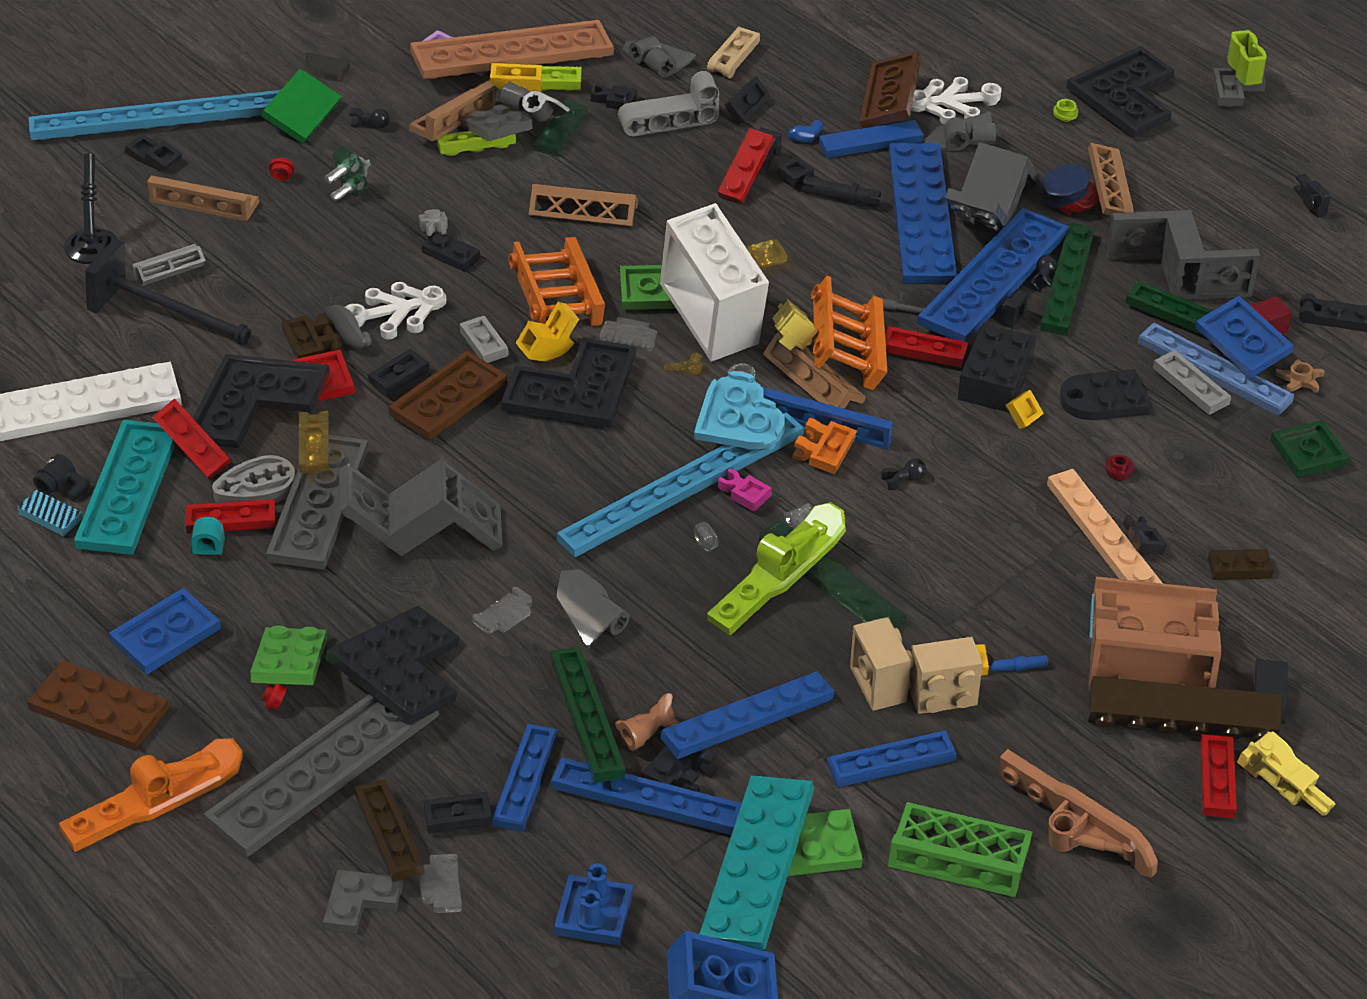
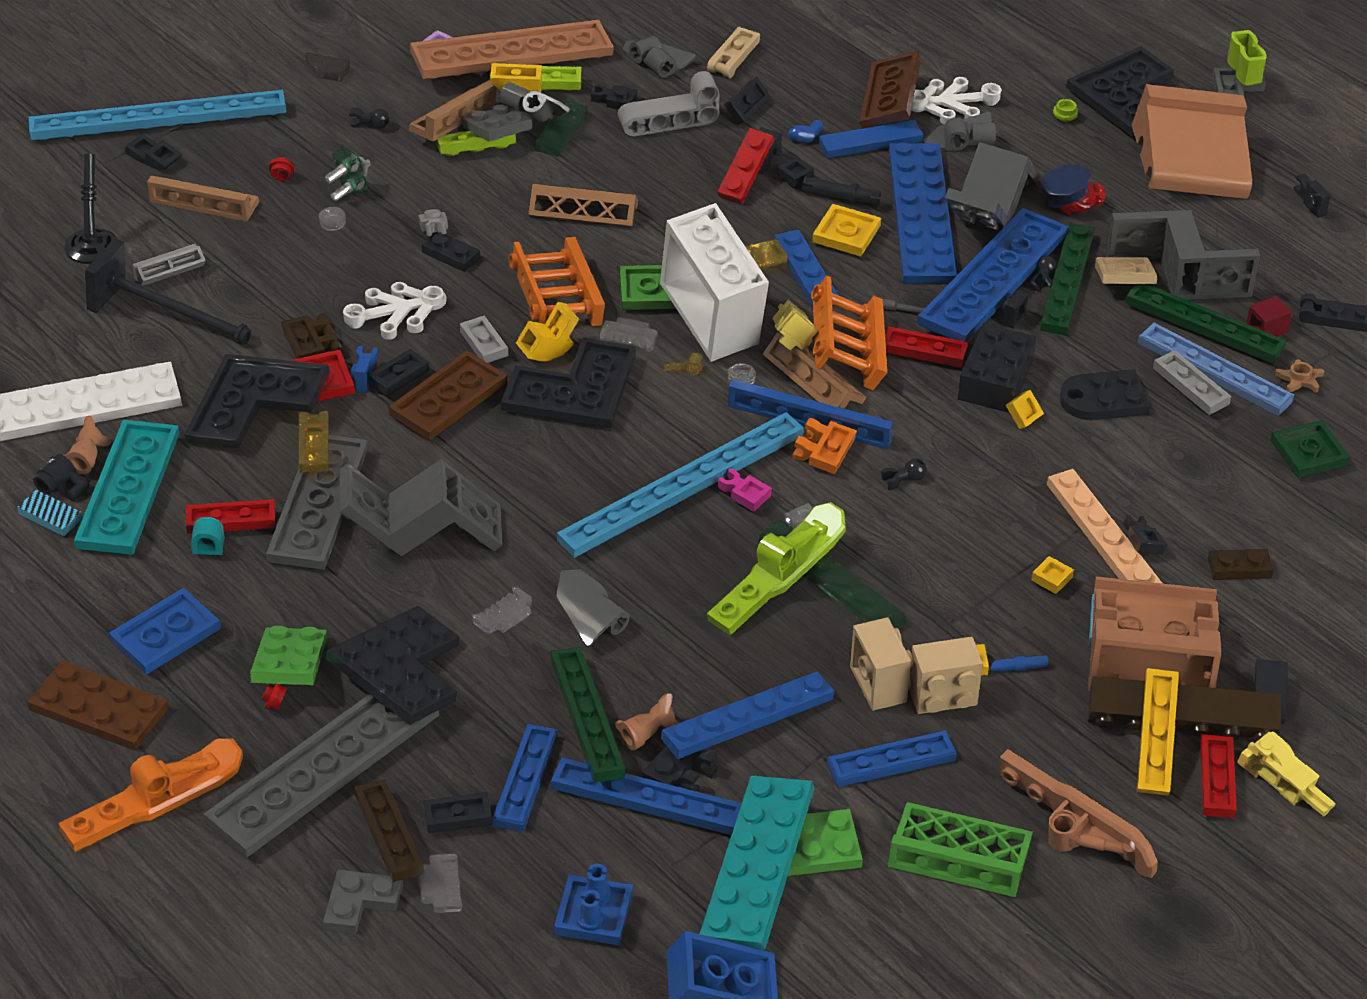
(84, 451): none -> nougat animal
(192, 439): red plate -> none
(240, 480): light grey piece -> none
(301, 106): green tile -> none
(332, 218): none -> clear tile
(348, 327): dark grey arm -> none
(363, 367): none -> blue plate
(705, 536): clear tile -> none
(739, 414): medium azure plate -> none
(802, 262): none -> blue plate
(846, 230): none -> yellow plate
(1052, 574): none -> yellow plate
(1110, 179): medium nougat fence -> none
(1119, 467): dark red plate -> none
(1125, 270): none -> tan tile
(1157, 732): none -> yellow plate
(1194, 141): none -> nougat panel
(1244, 336): blue plate -> none

